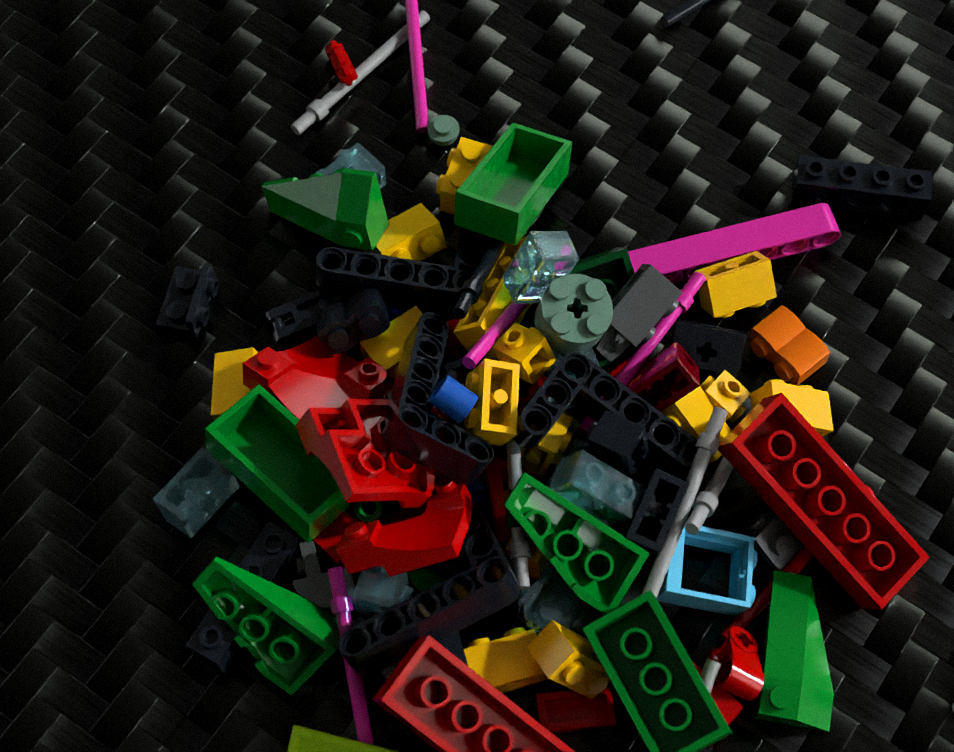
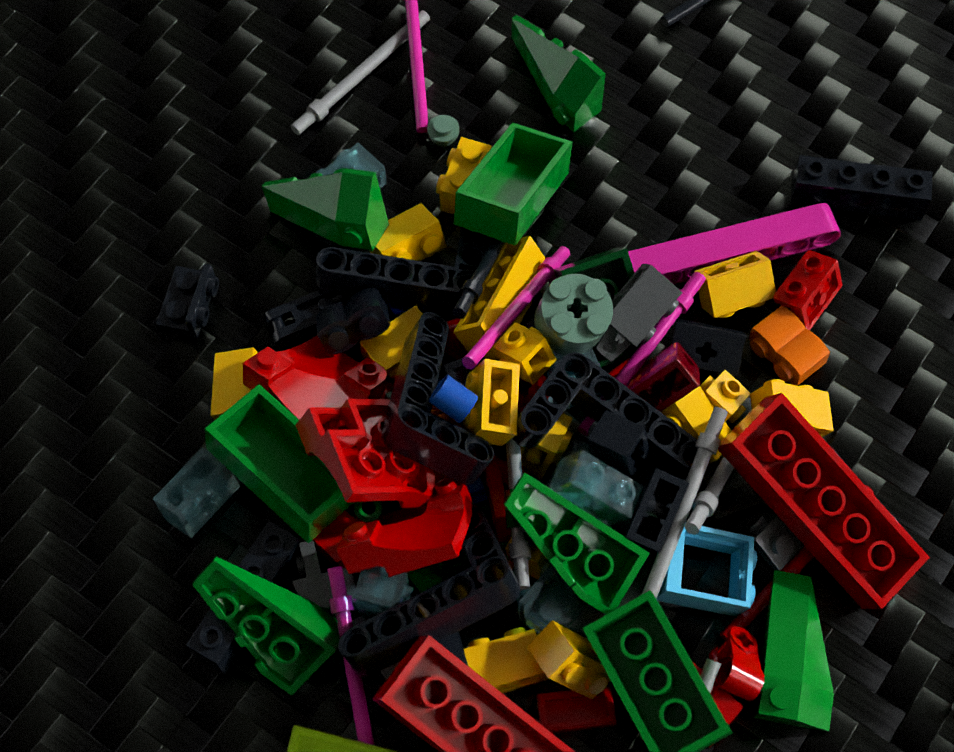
(341, 63): red axle -> none
(538, 263): clear light blue brick -> none
(566, 79): none -> green wedge
(810, 287): none -> red bracket

